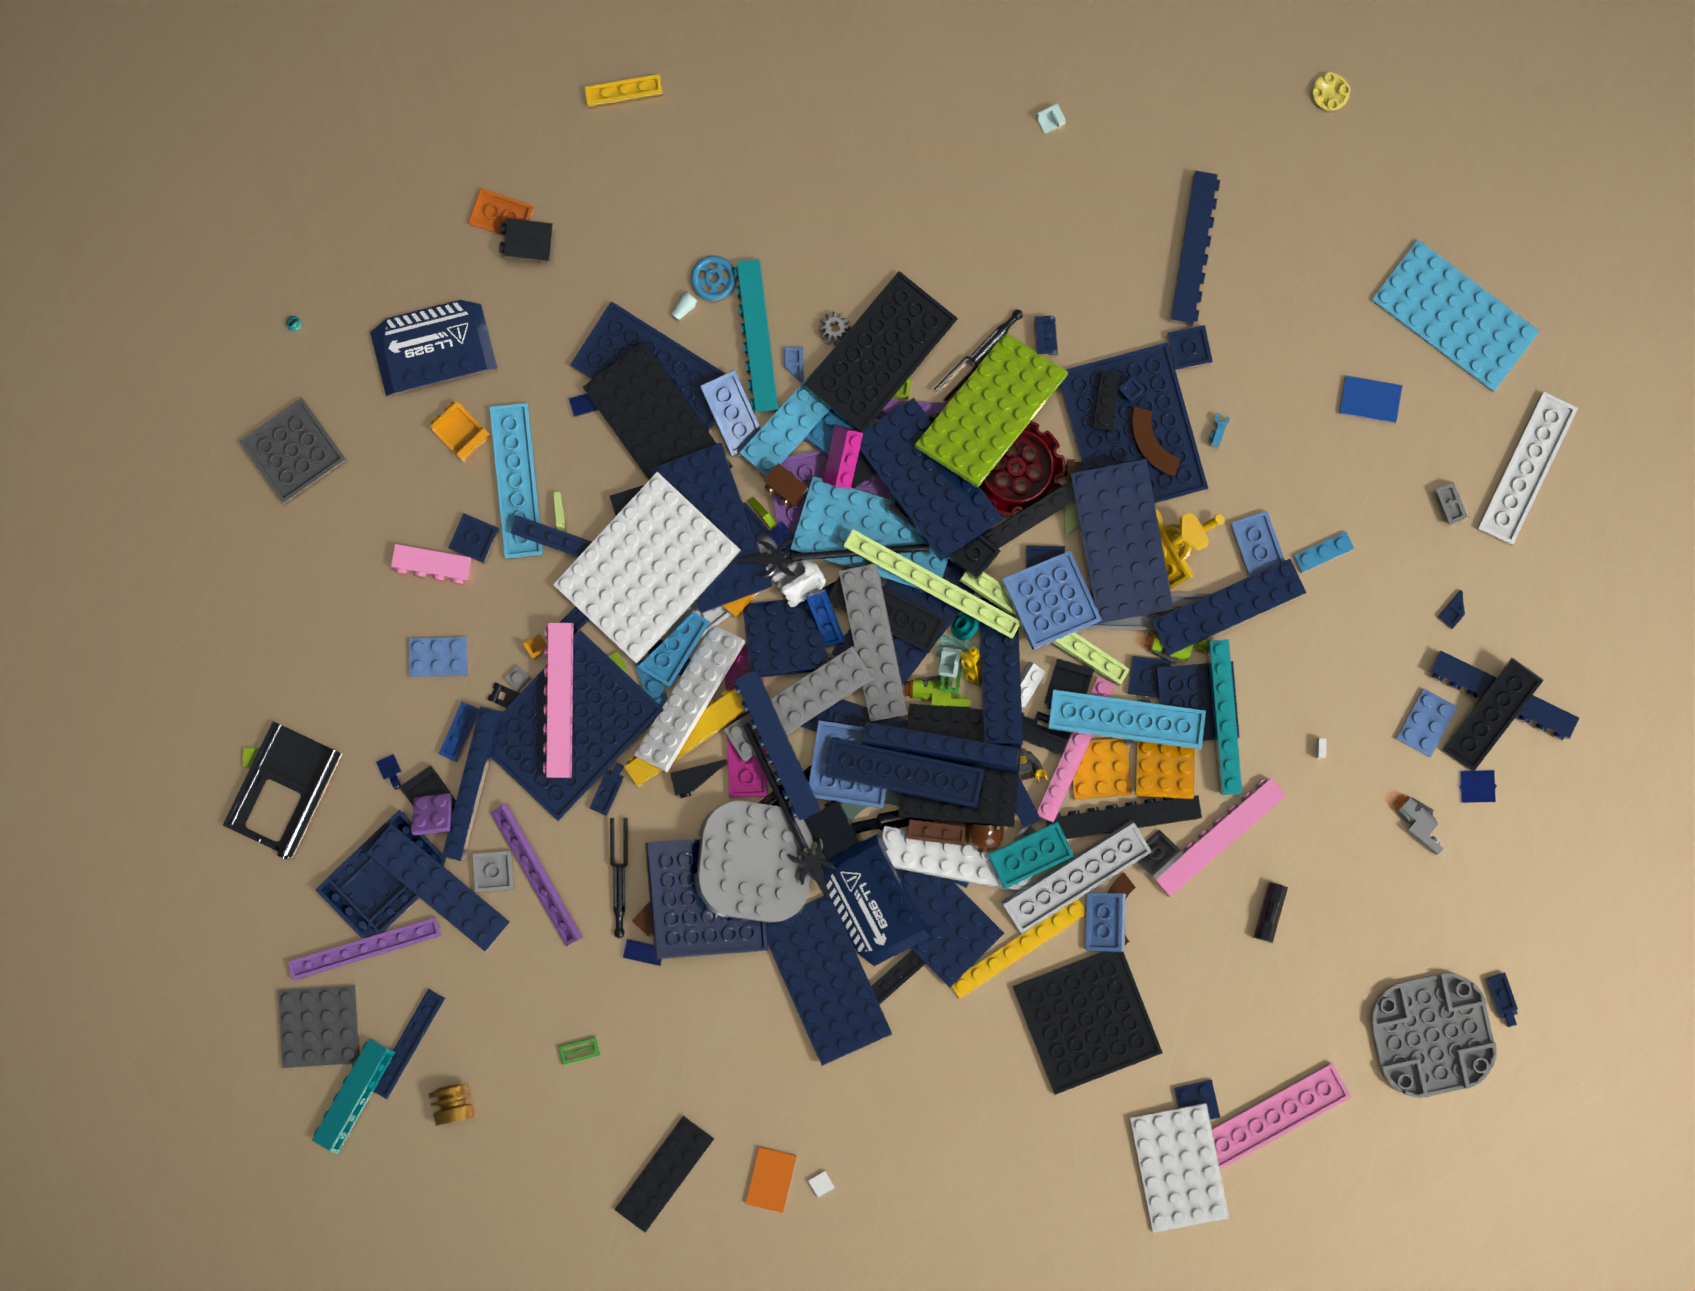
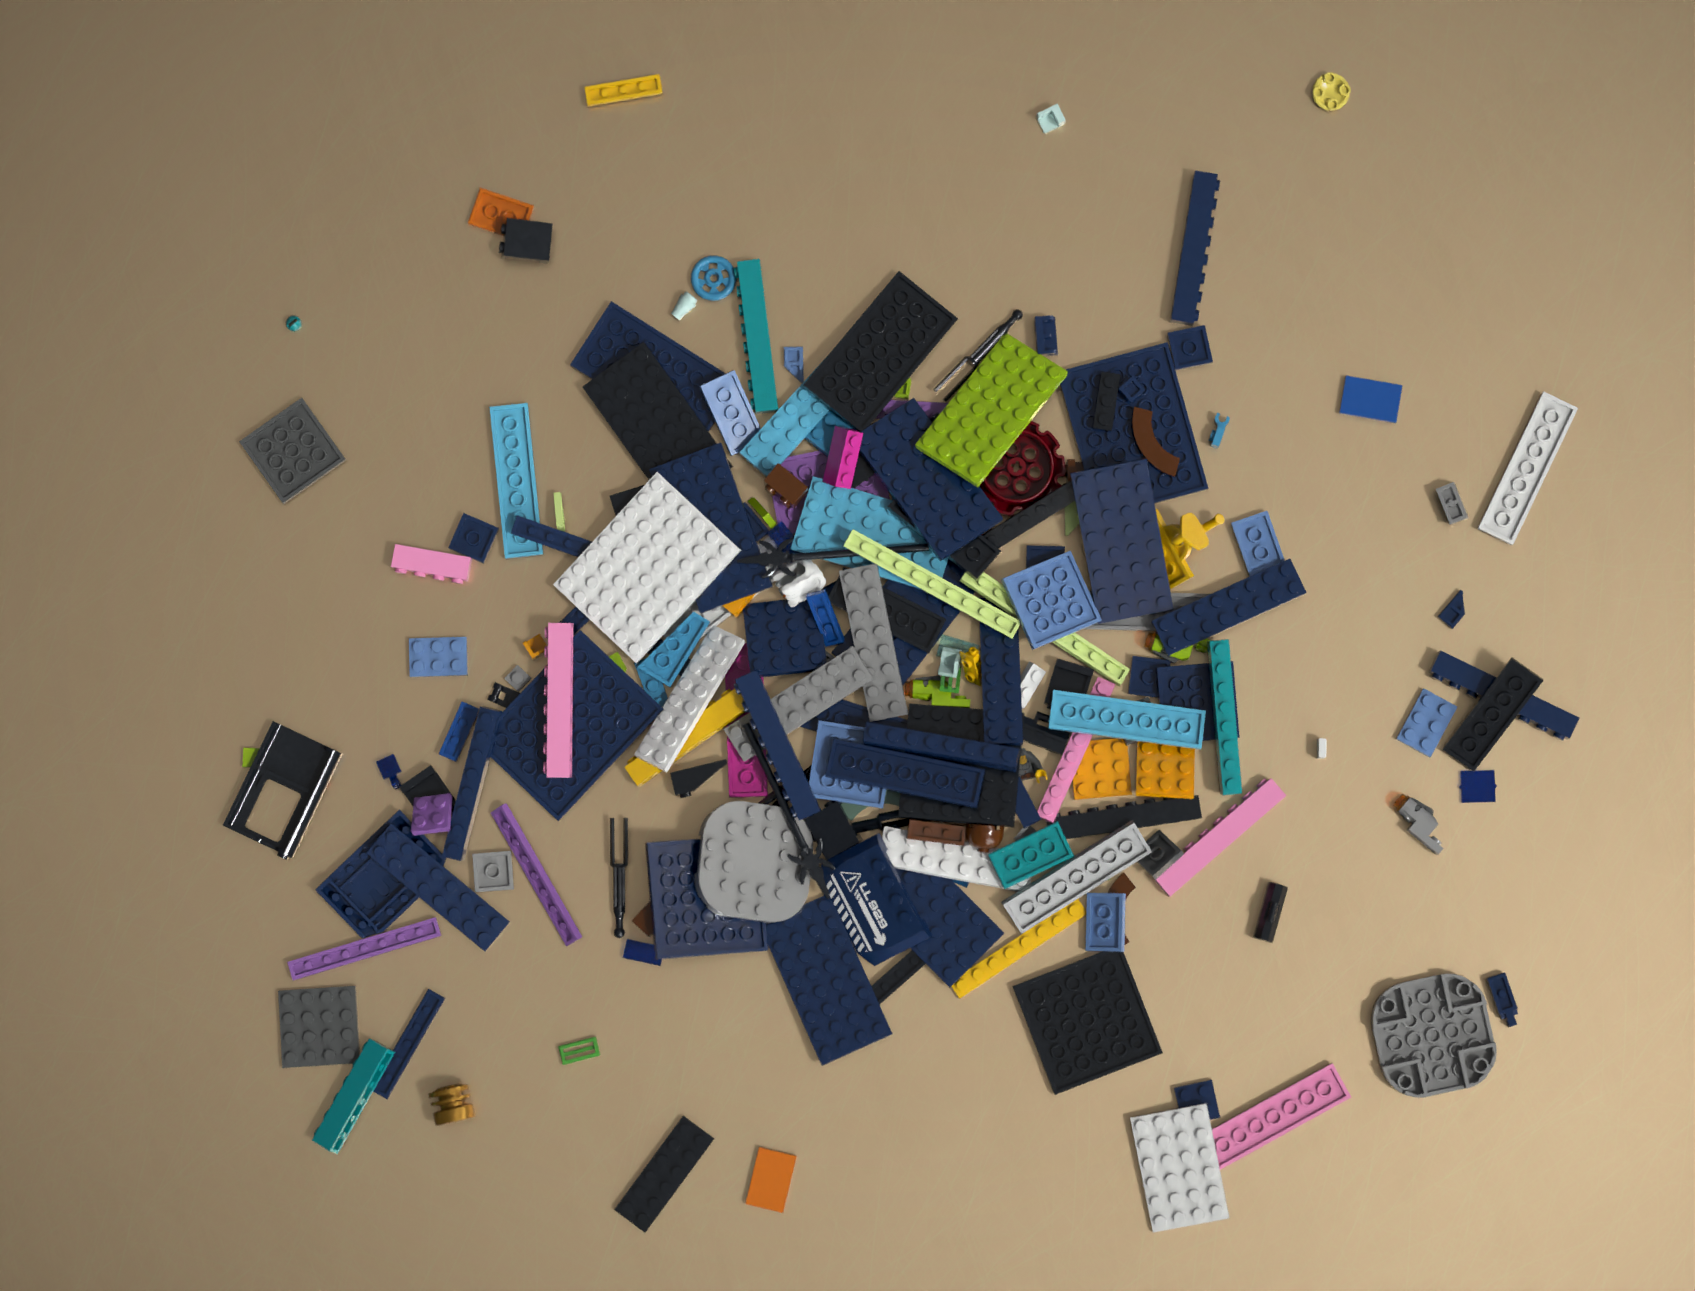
(432, 346): dark blue slope -> none
(459, 430): light orange panel -> none
(582, 405): clear blue tile -> none
(608, 790): dark blue hinge -> none
(821, 1184): white tile -> none
(828, 329): light grey gear -> none
(964, 627): teal plate -> none
(1323, 552): dark azure plate -> none
(1455, 315): medium azure plate -> none

